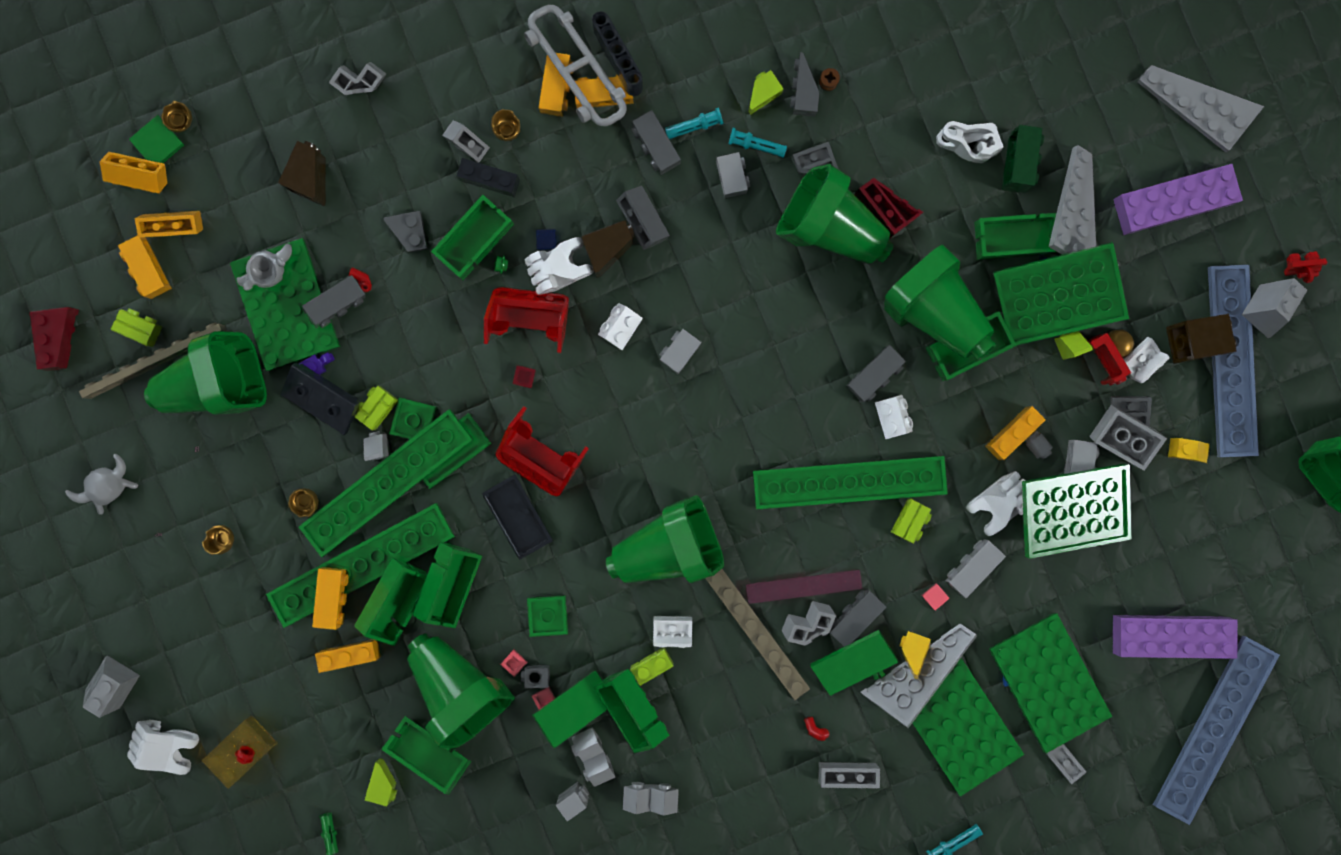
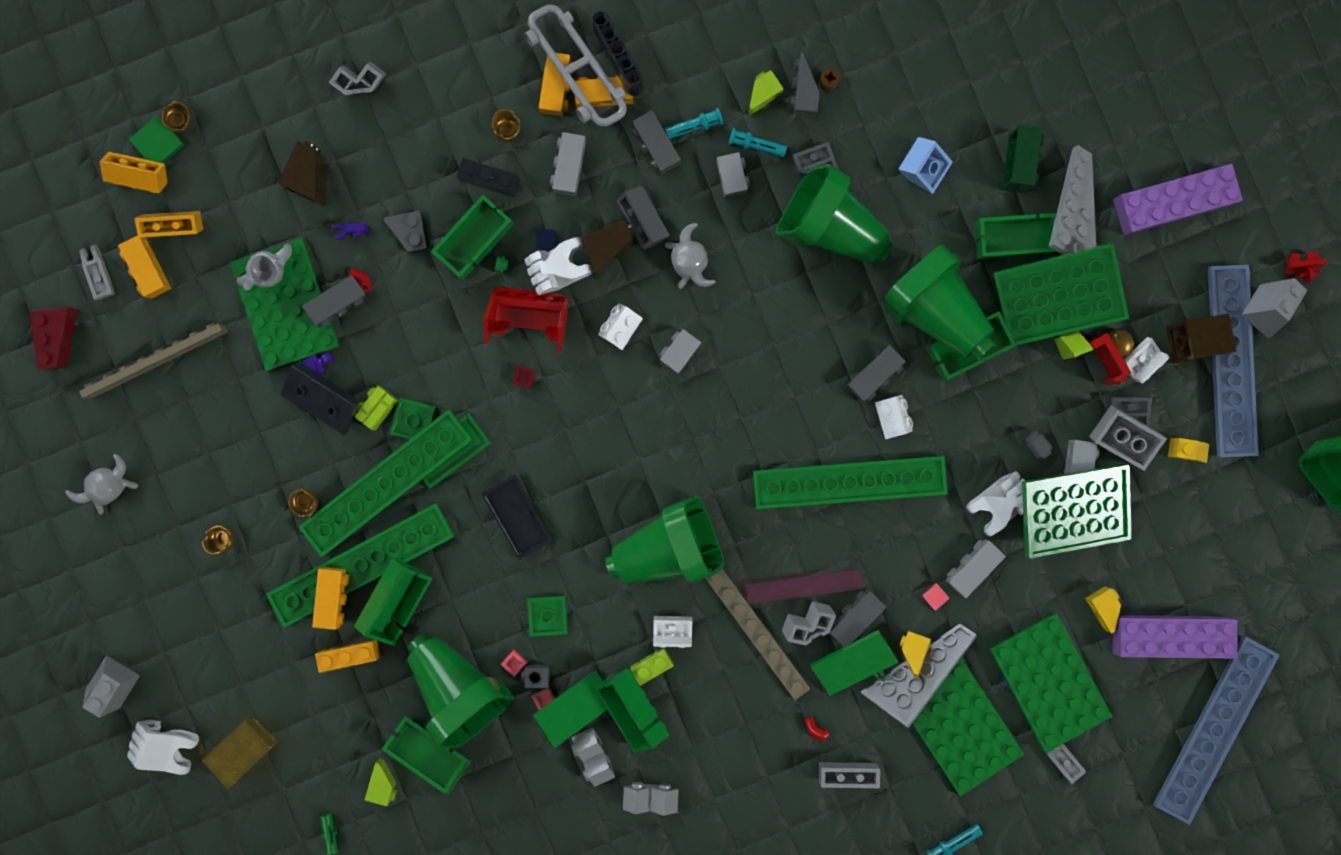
(96, 273): none -> light grey hinge
(136, 328): lime brick -> none
(215, 376): green cone -> none
(245, 754): red plate -> none
(353, 229): none -> dark purple plate
(376, 447): light grey slope -> none
(447, 585): green piece -> none
(465, 141): light grey slope -> none
(536, 460): red windscreen -> none
(568, 164): none -> light grey brick
(572, 801): light grey brick -> none
(689, 259): none -> light grey piece
(886, 206): dark red wedge -> none
(911, 521): lime brick -> none
(925, 164): none -> light blue slope
(986, 134): white piece -> none
(1015, 433): light orange brick -> none
(1105, 607): none -> yellow slope
(1207, 109): light grey wing -> none

